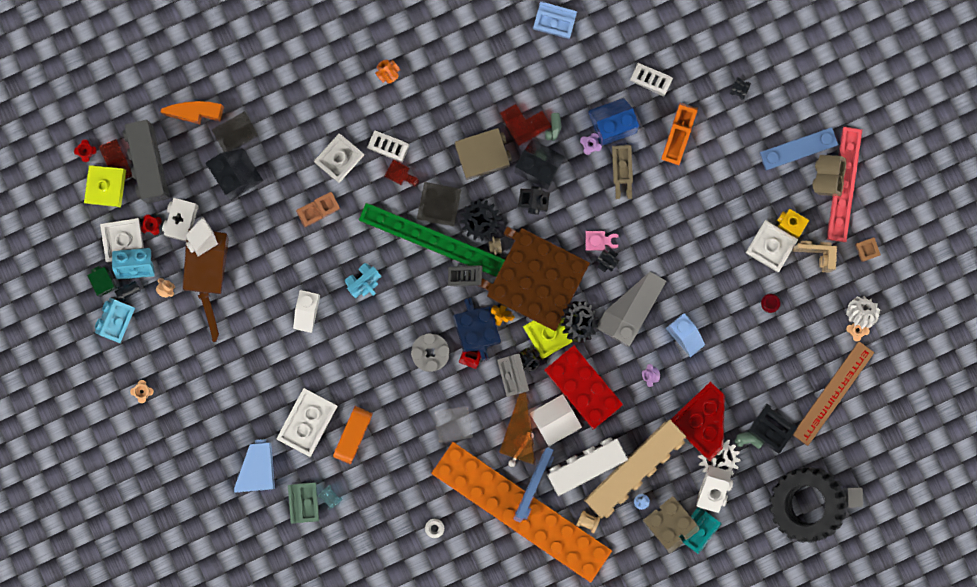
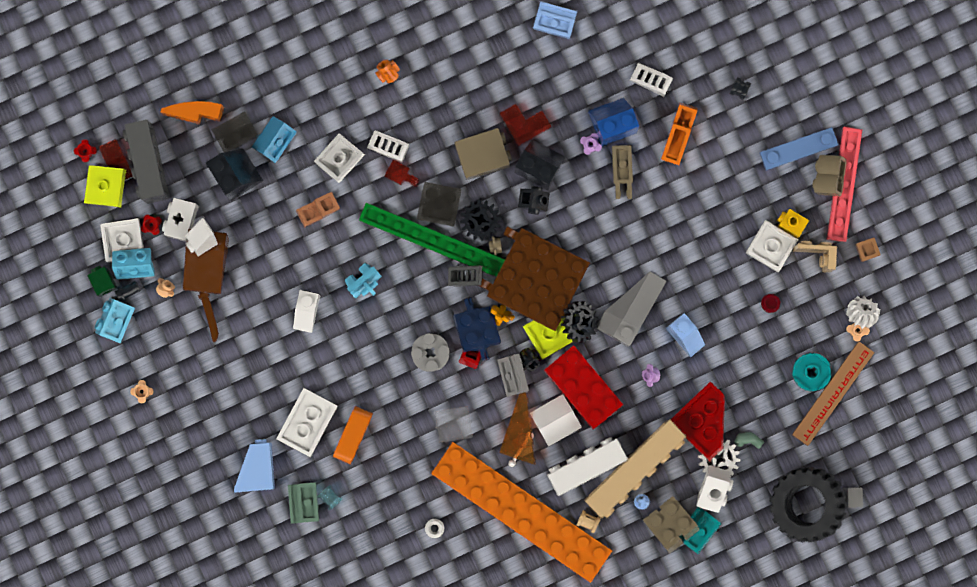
(274, 139): none -> dark azure panel
(545, 460): medium blue plate -> none
(556, 127): sand green arm -> none
(597, 241): bright pink plate -> none
(607, 260): black gear -> none
(769, 433): black plate -> none
(822, 371): none -> teal plate

